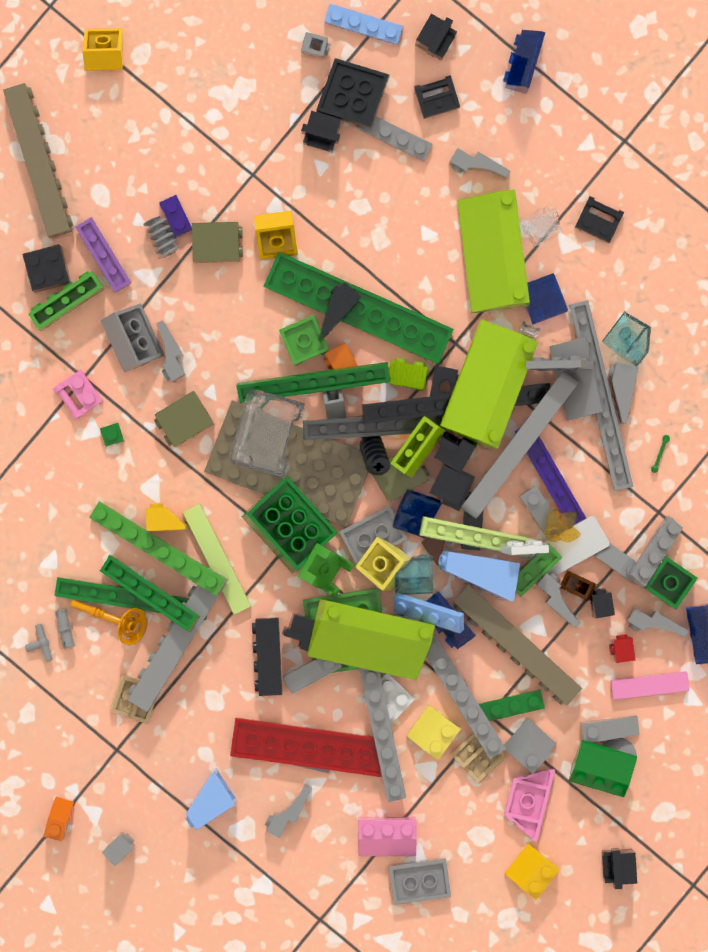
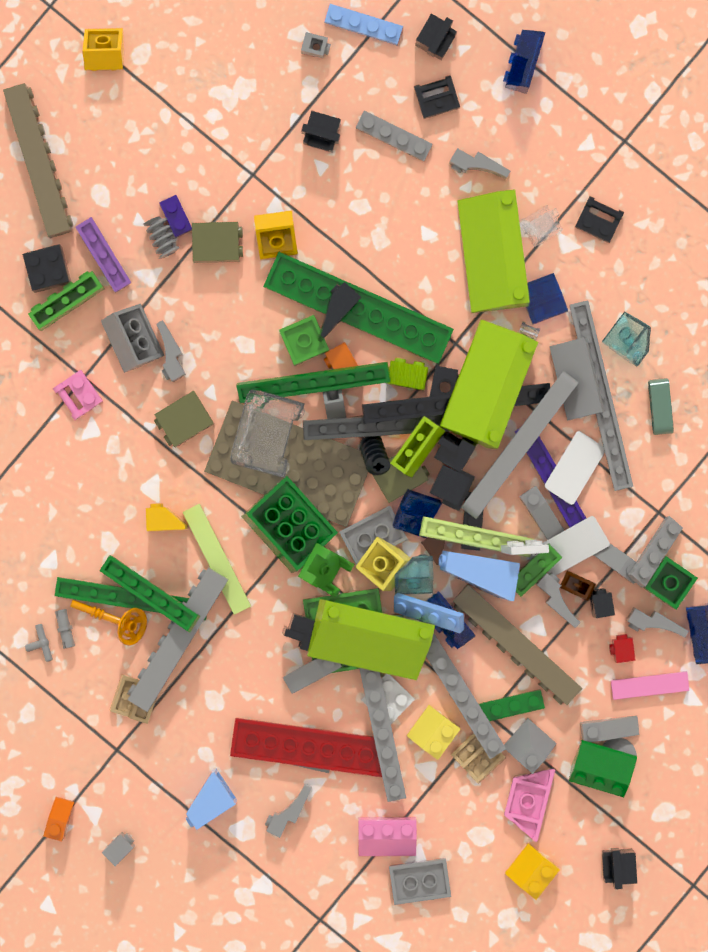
(112, 434): green plate -> none
(157, 548): bright green plate -> none
(268, 656): black brick -> none
(353, 93): black plate -> none
(559, 364): light grey plate -> none
(563, 524): clear yellow plate -> none
(575, 467): none -> white sticker
(623, 383): light grey slope -> none
(660, 406): none -> sand green beam
(665, 439): green hinge -> none

